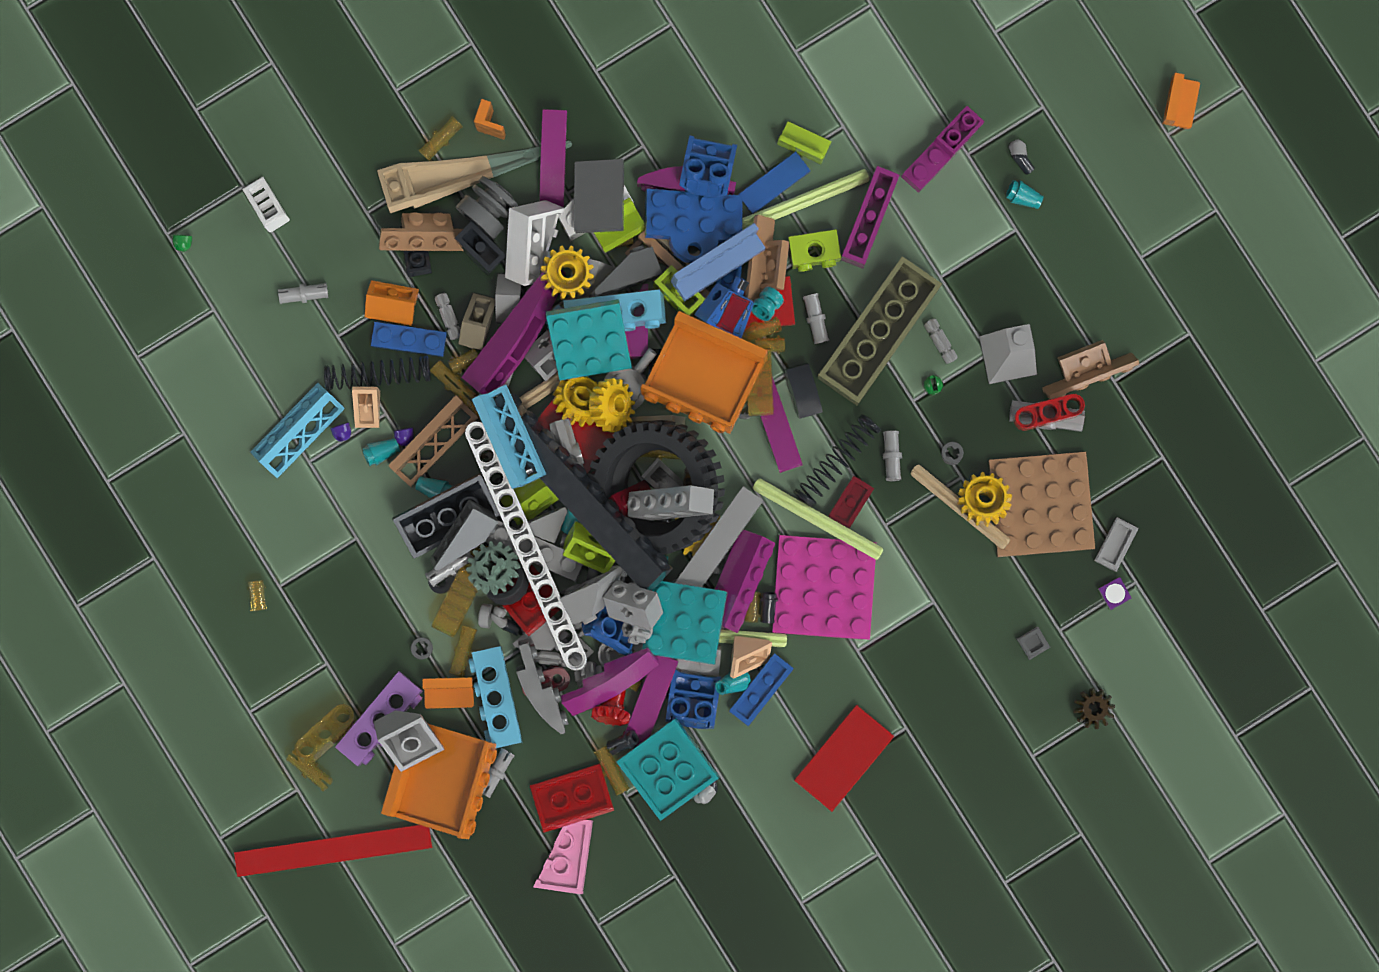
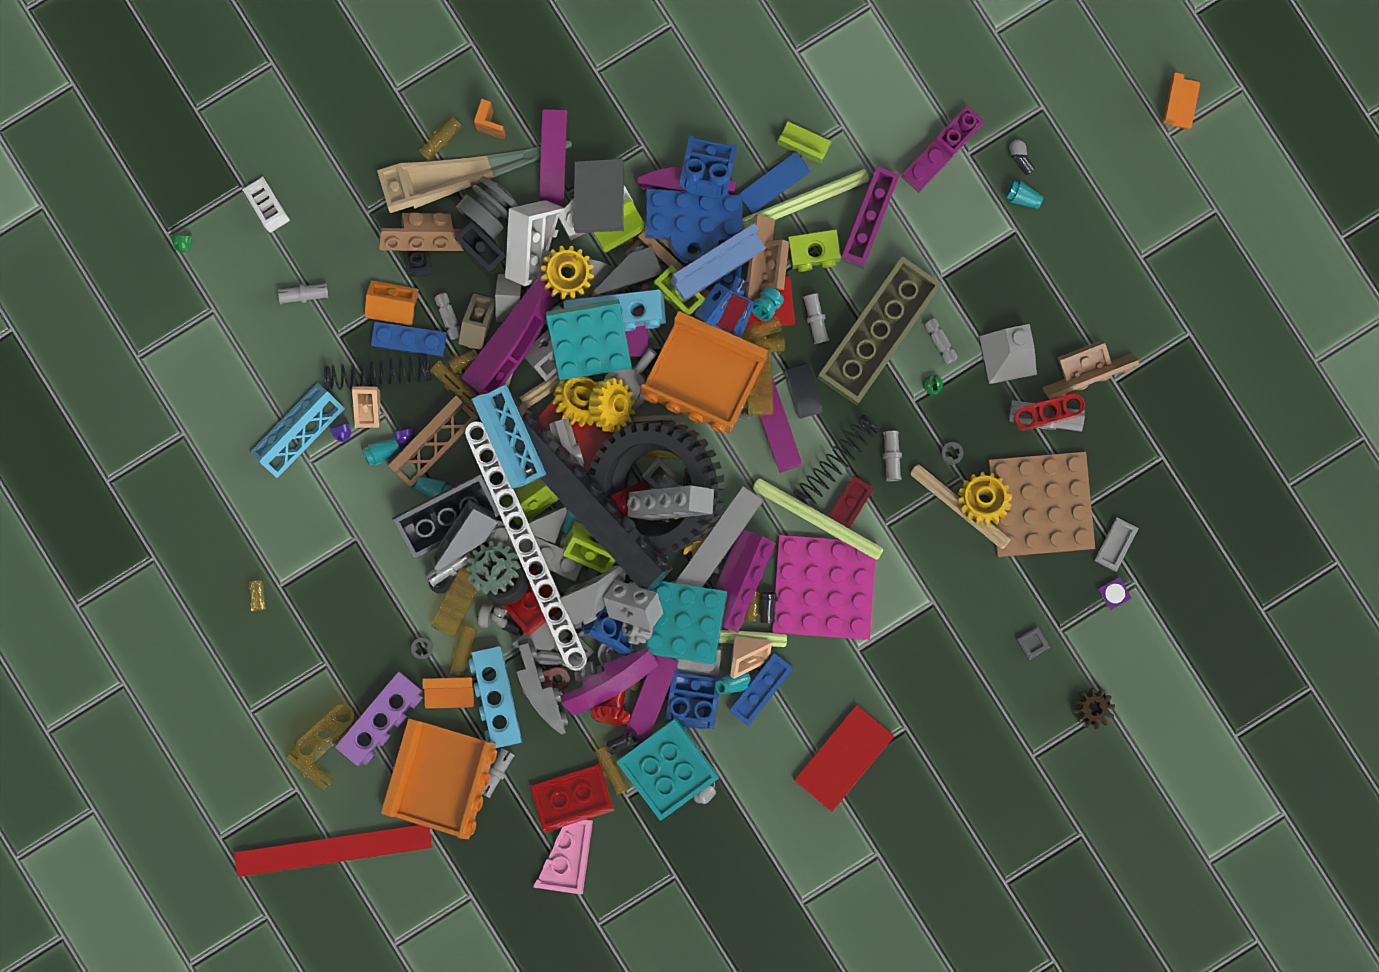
(406, 738): light grey slope -> none

